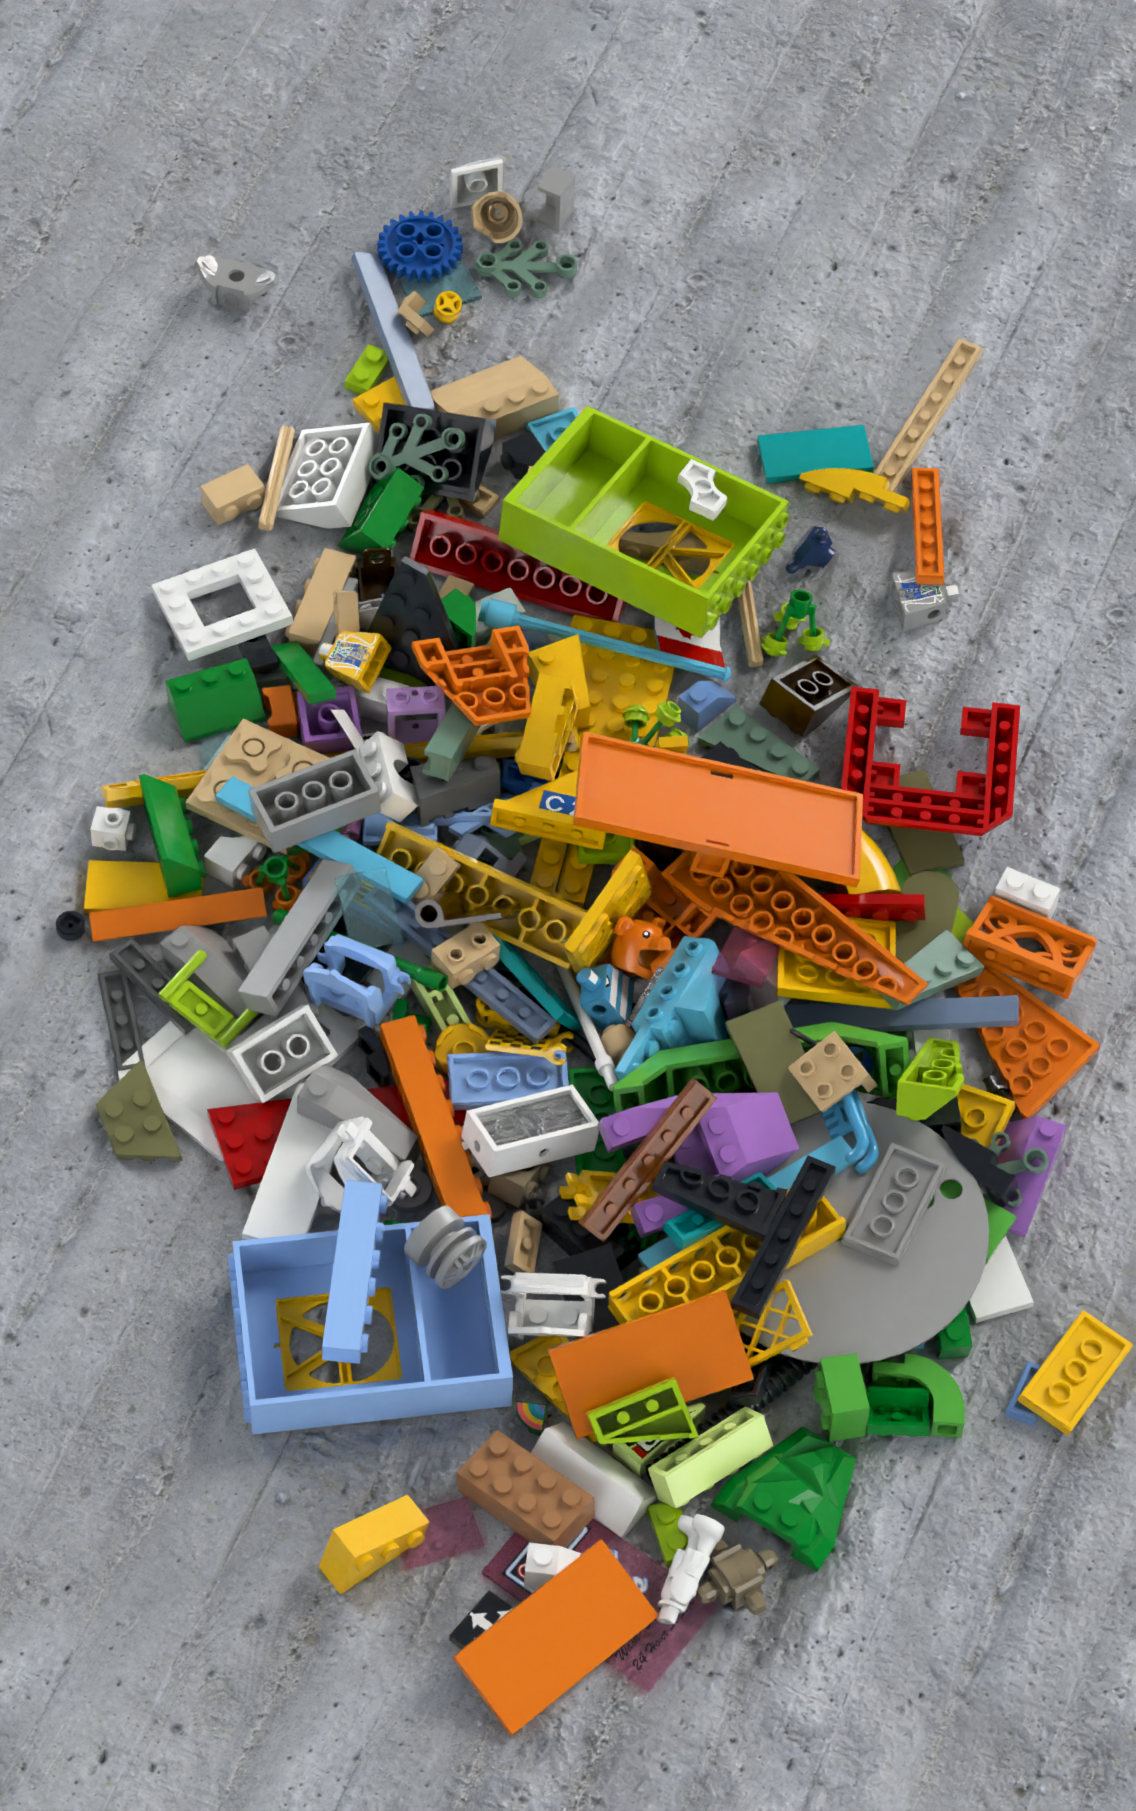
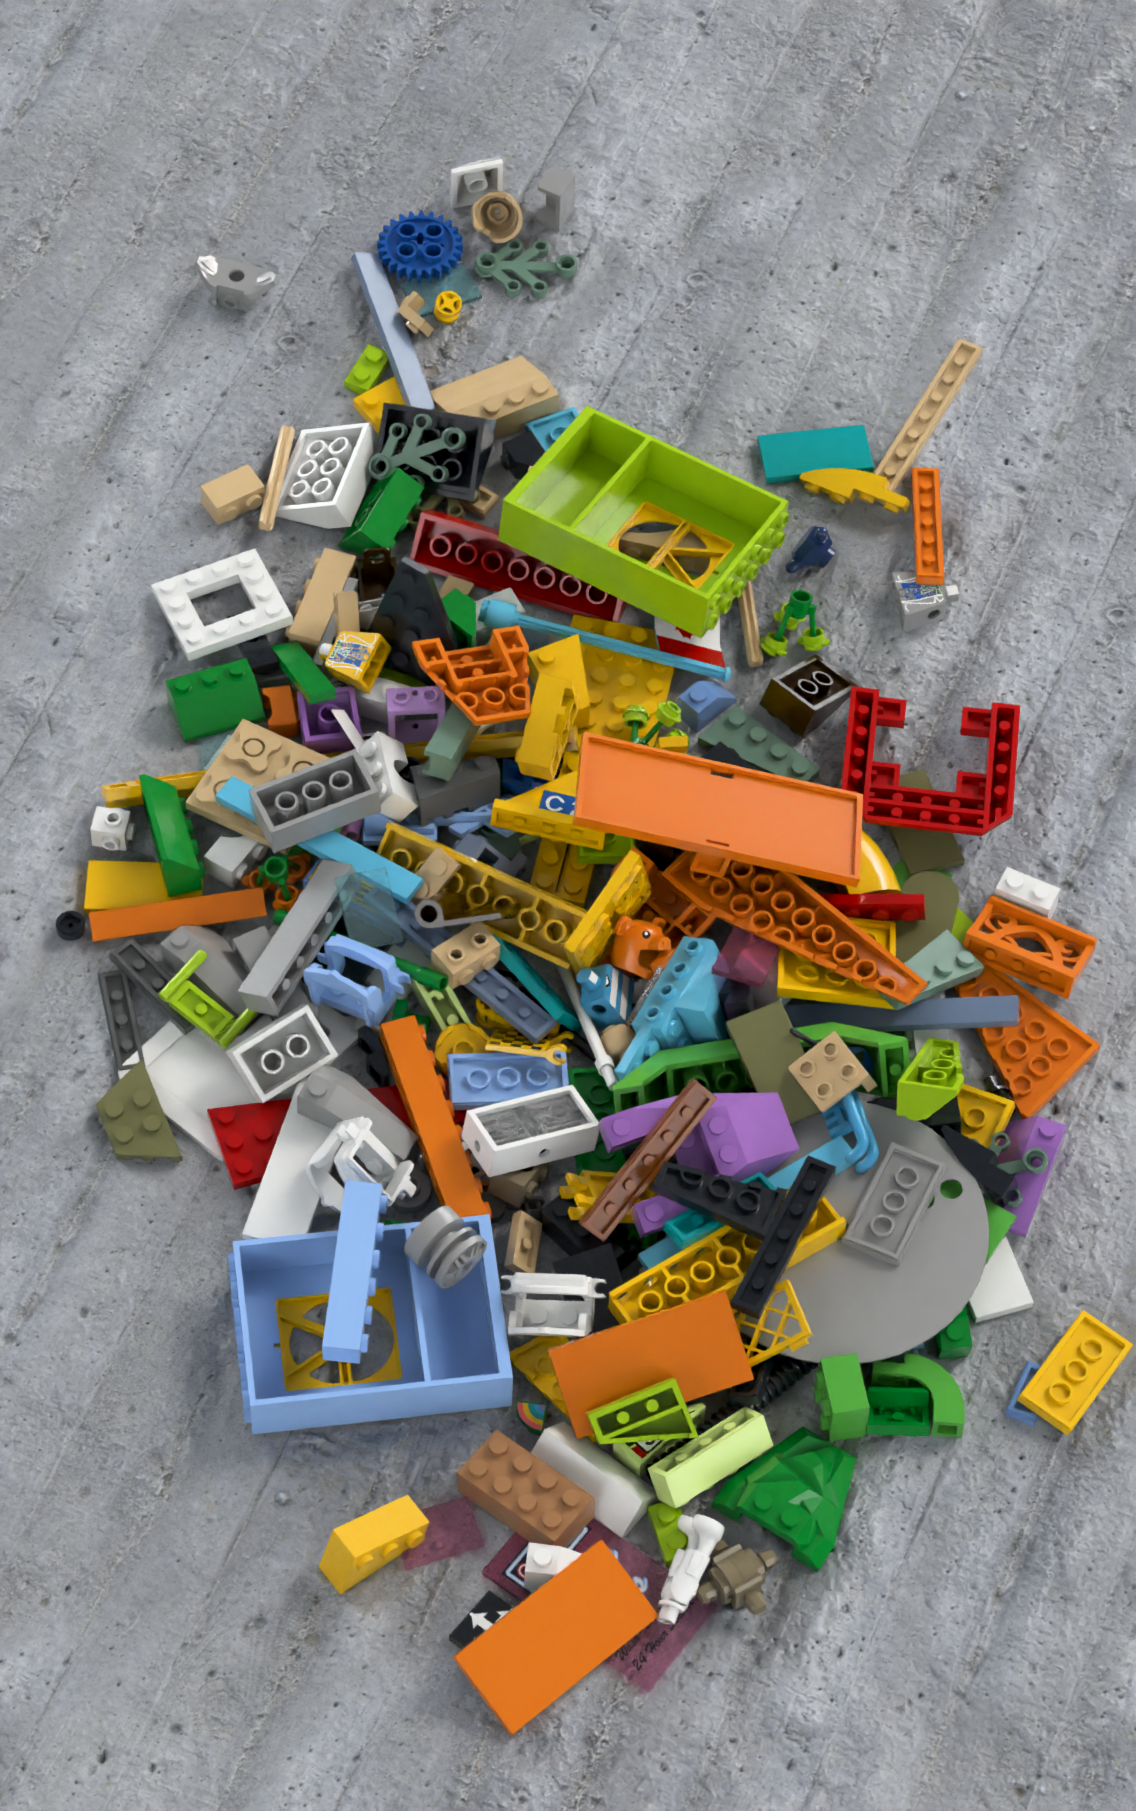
(705, 498): white tile -> none

